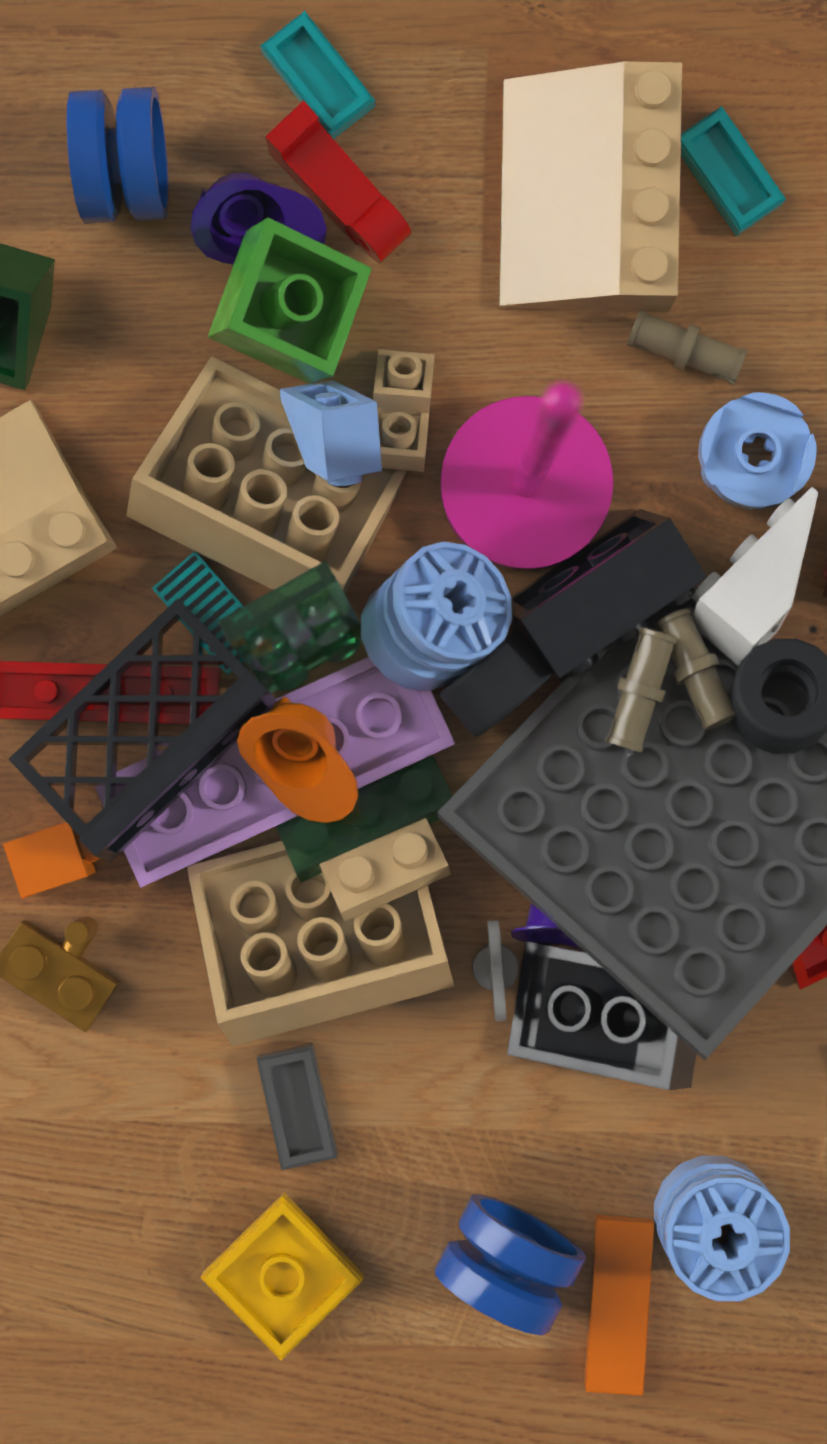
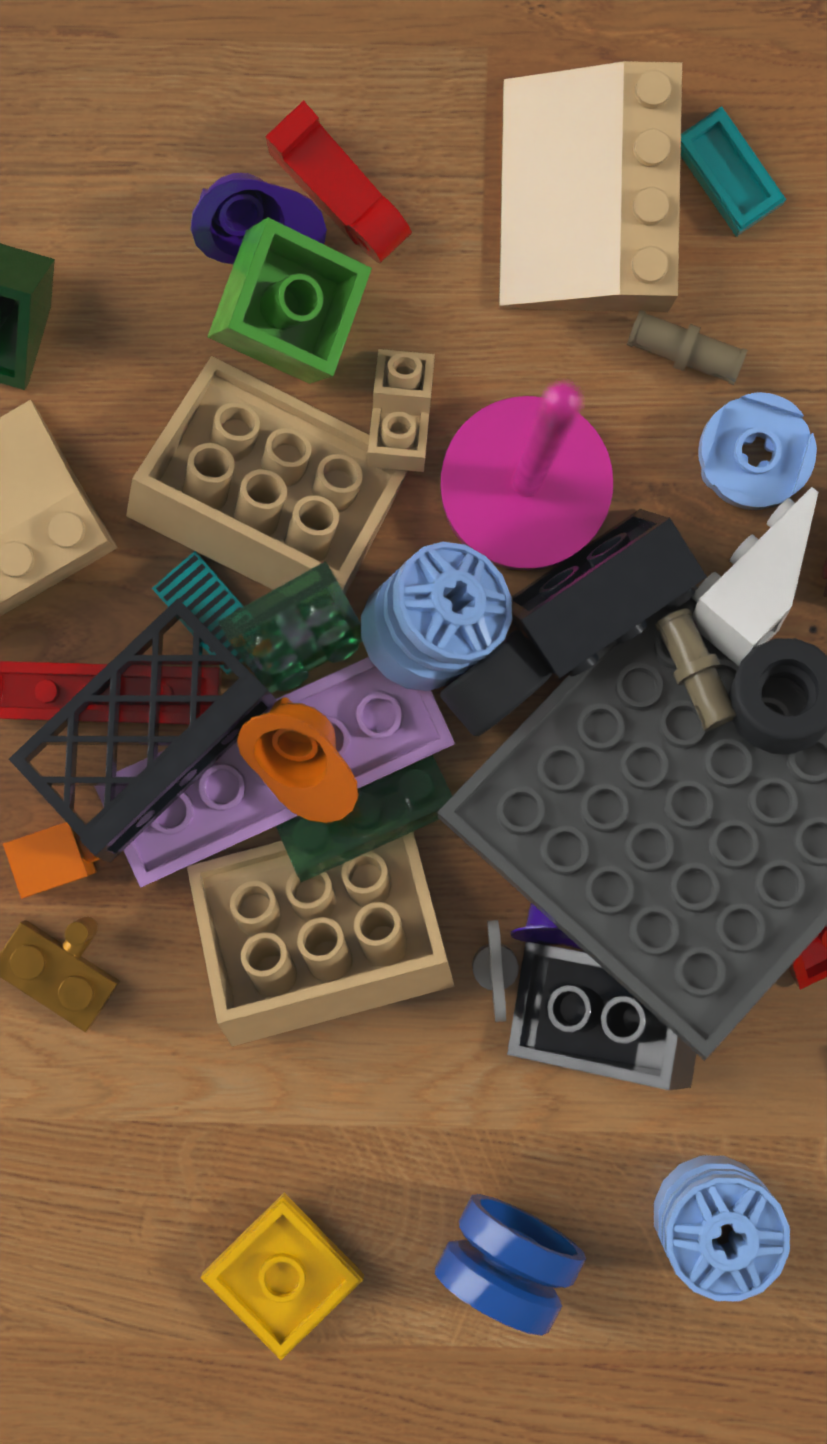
(117, 155): blue wheel -> none
(297, 1106): dark grey tile -> none
(318, 74): teal tile -> none
(334, 430): light blue slope -> none
(385, 869): tan plate -> none
(619, 1305): orange tile -> none
(641, 689): dark tan pin -> none

